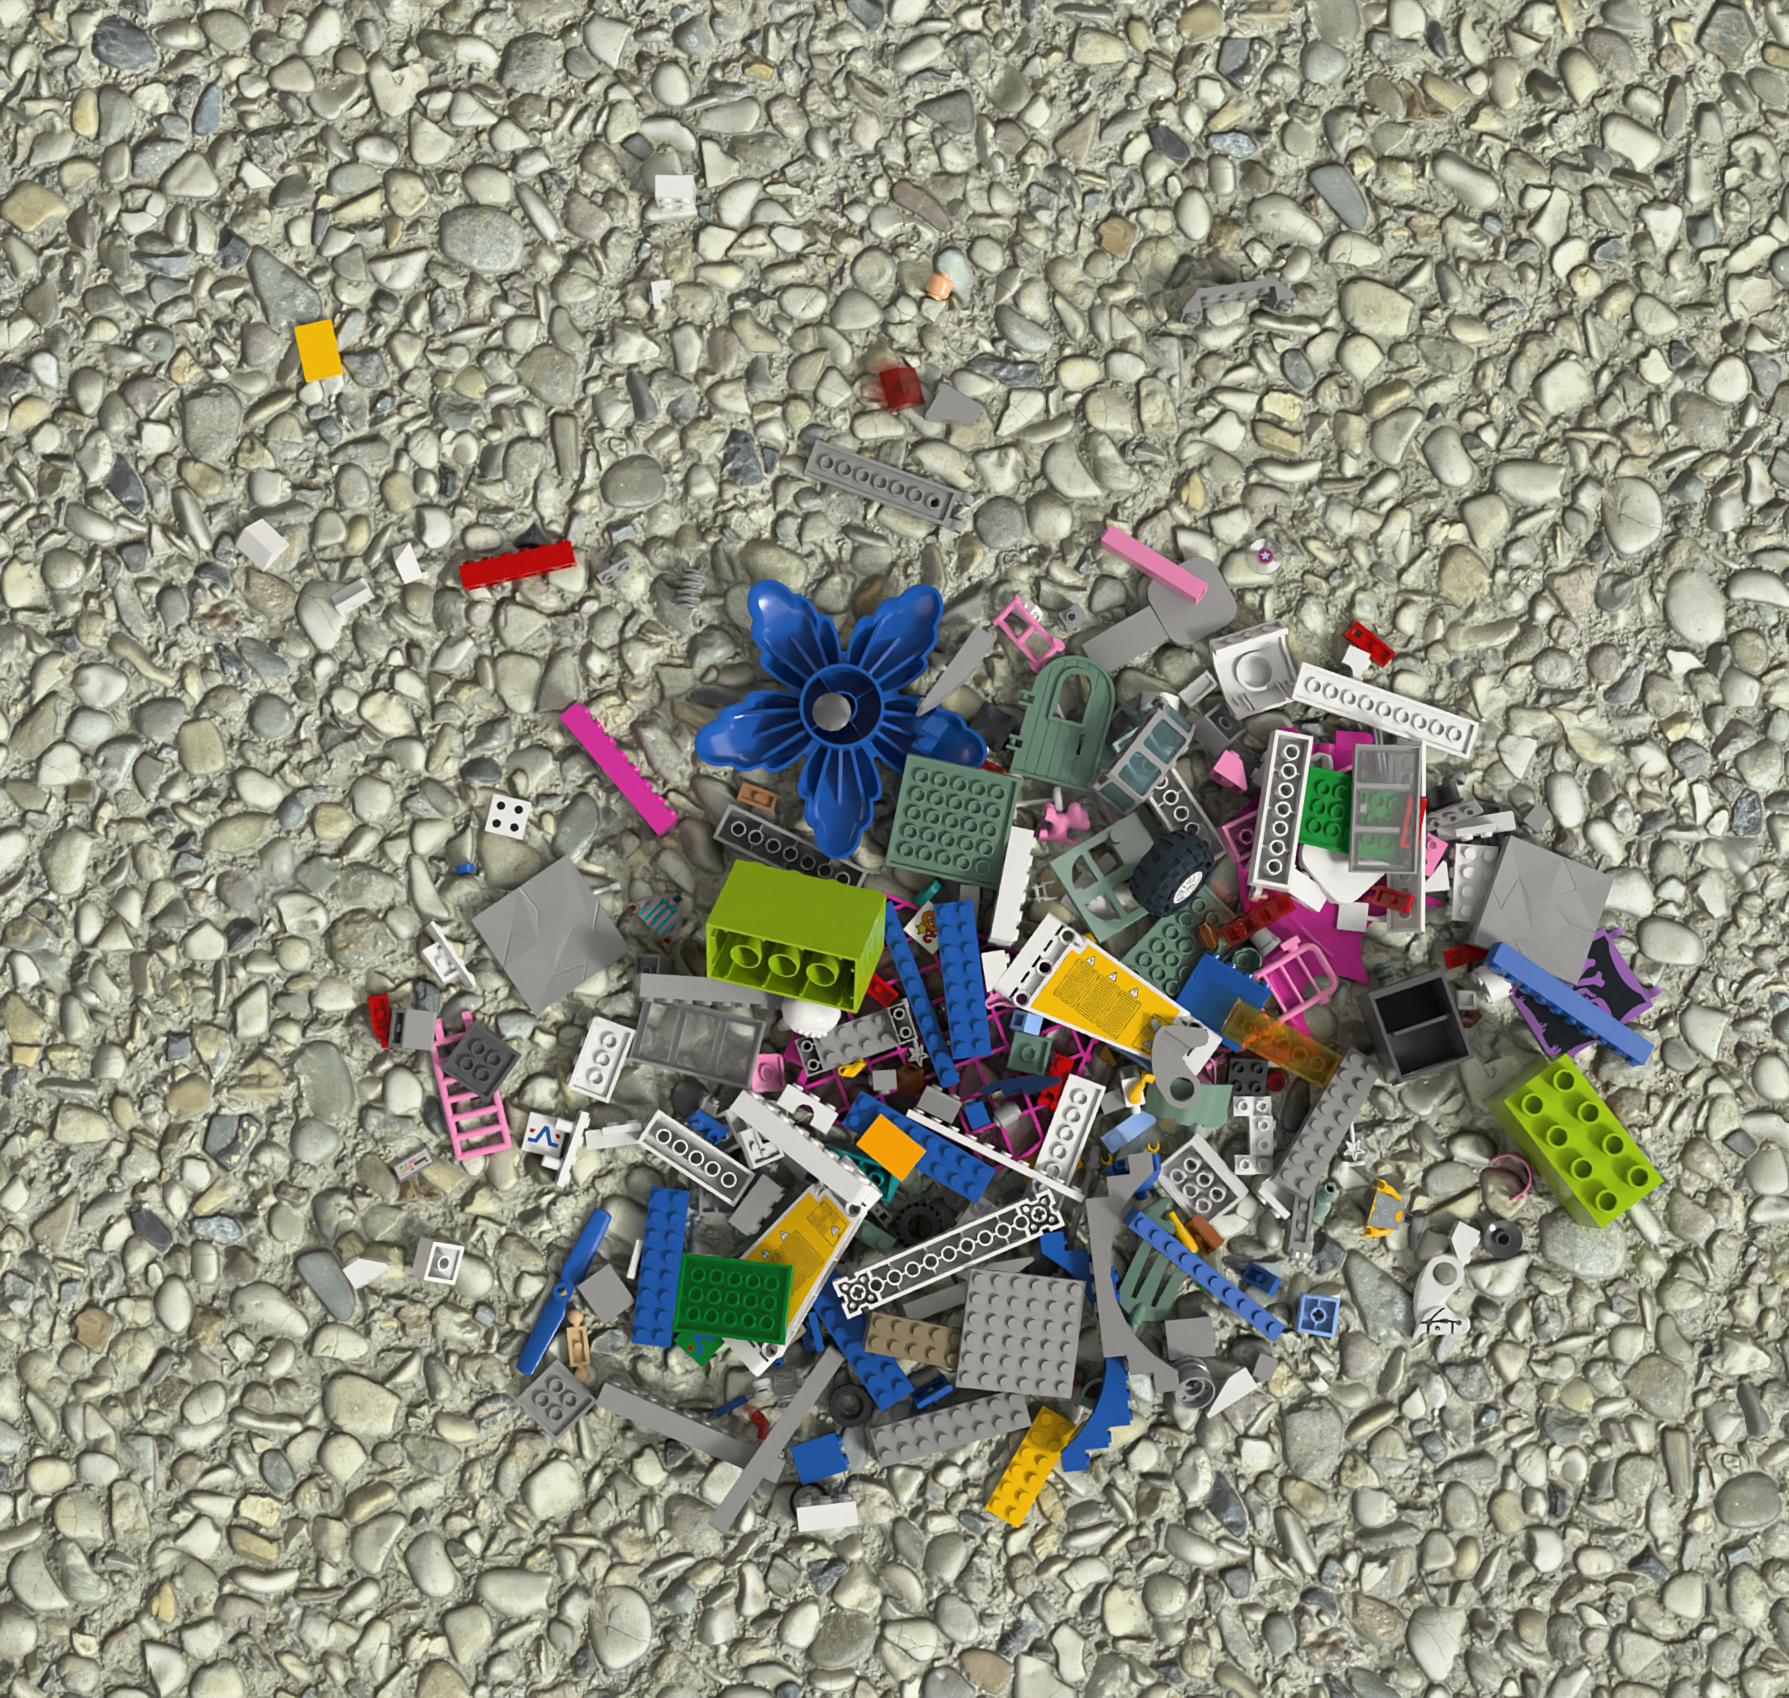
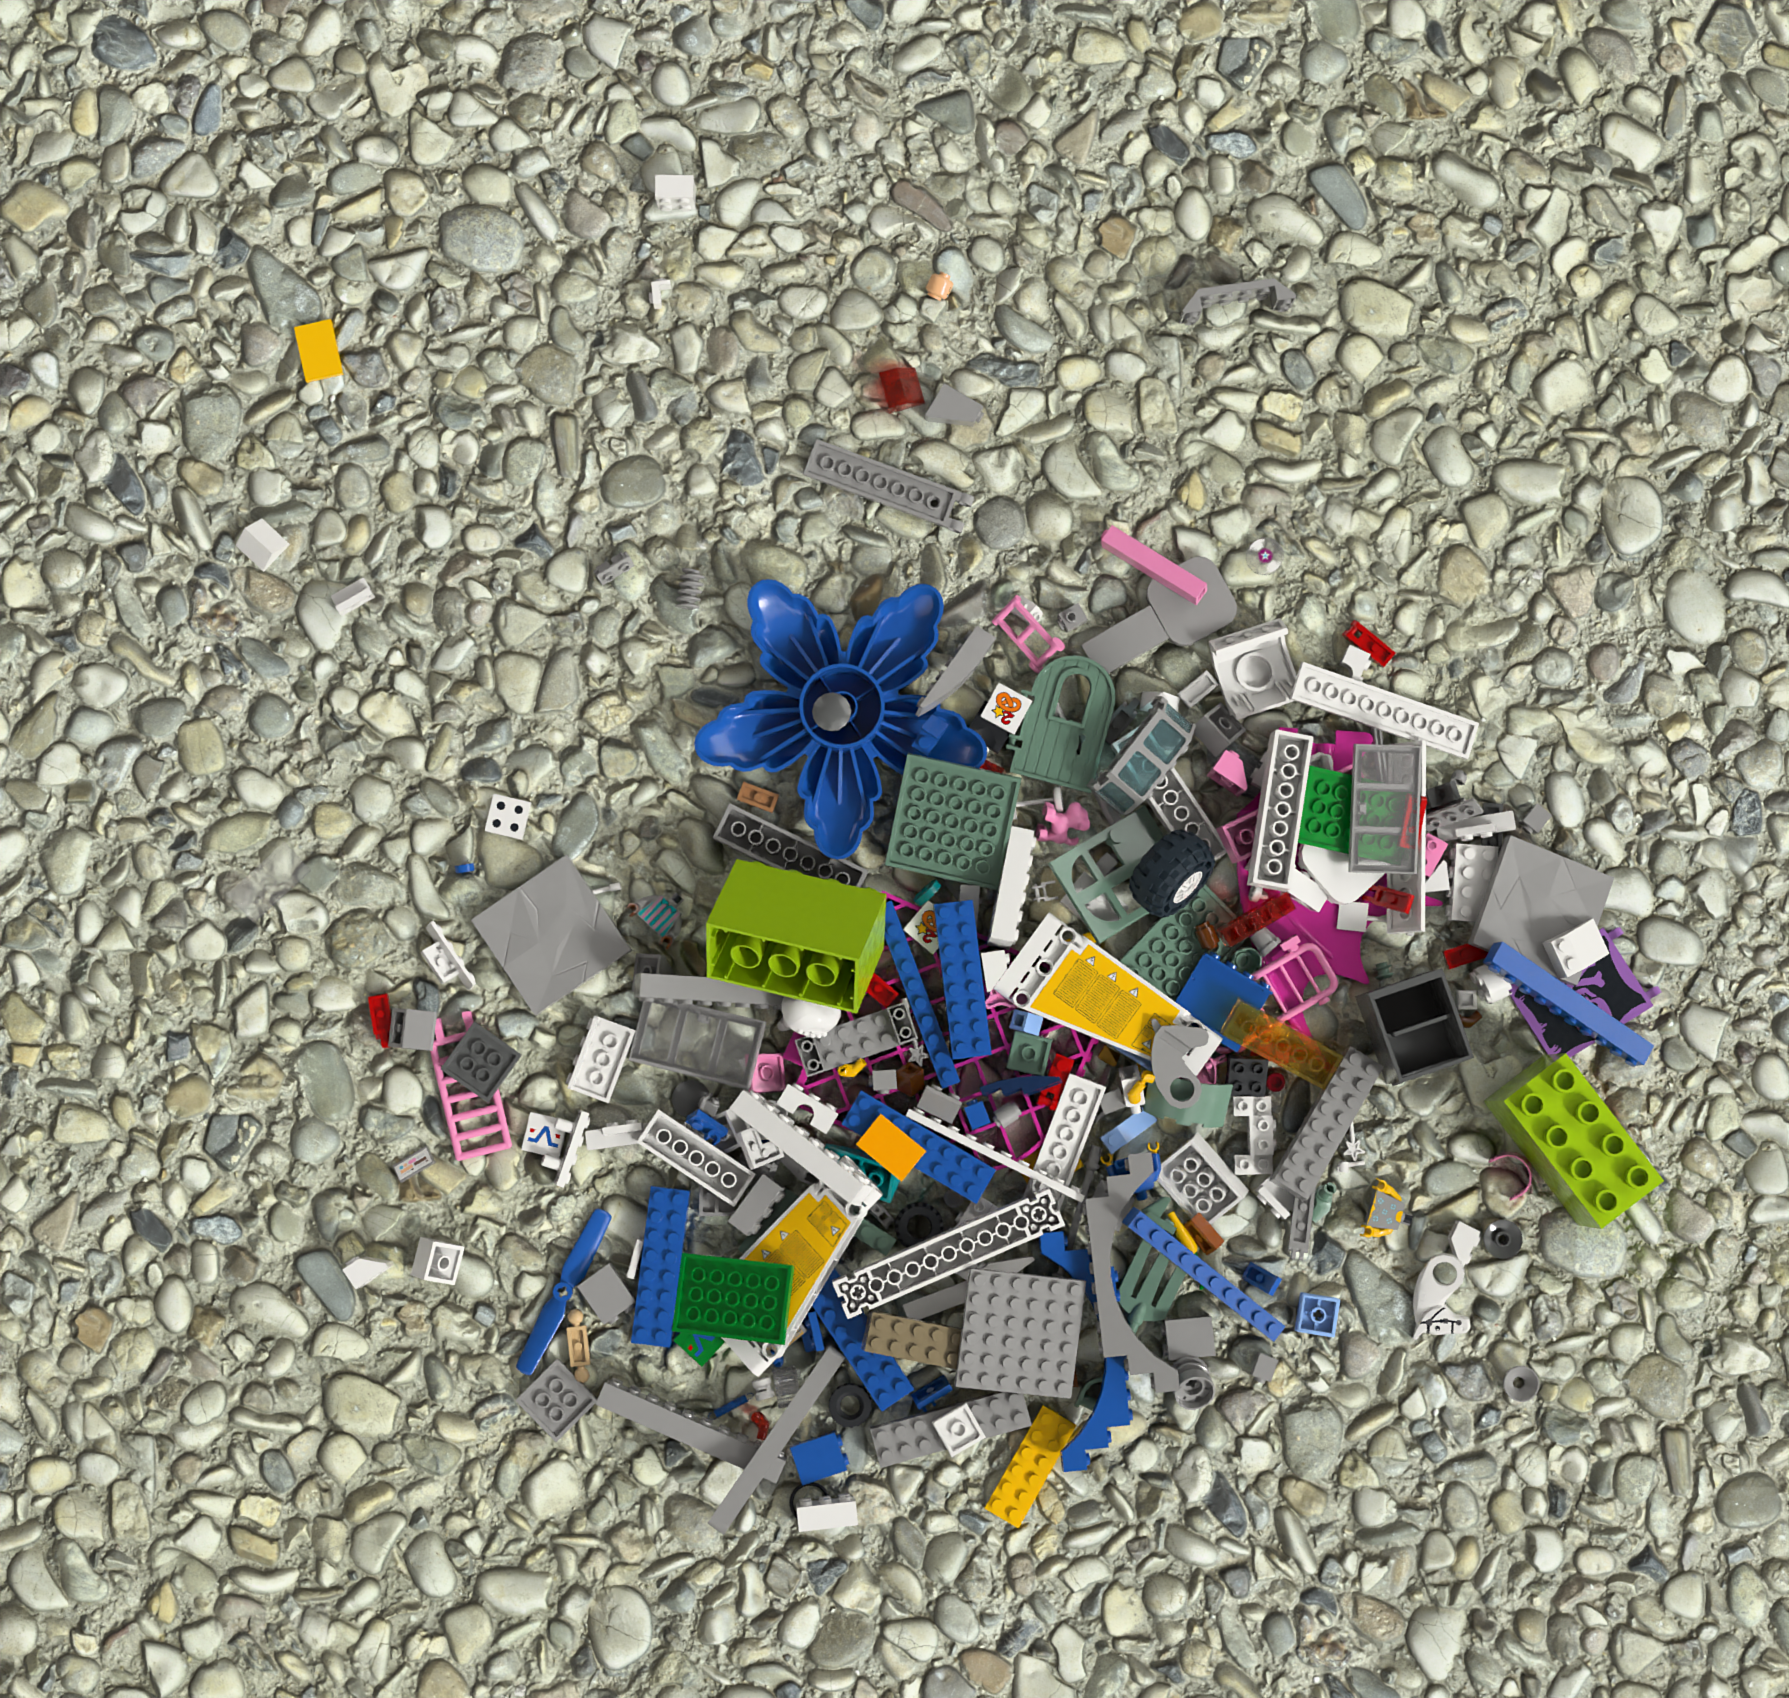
(407, 563): white slope -> none
(517, 565): red brick -> none
(615, 764): dark pink brick -> none
(958, 1429): none -> white tile
(1006, 708): none -> white tile
(1234, 1387): white slope -> none
(1530, 1386): none -> light grey piece
(1575, 949): none -> white slope

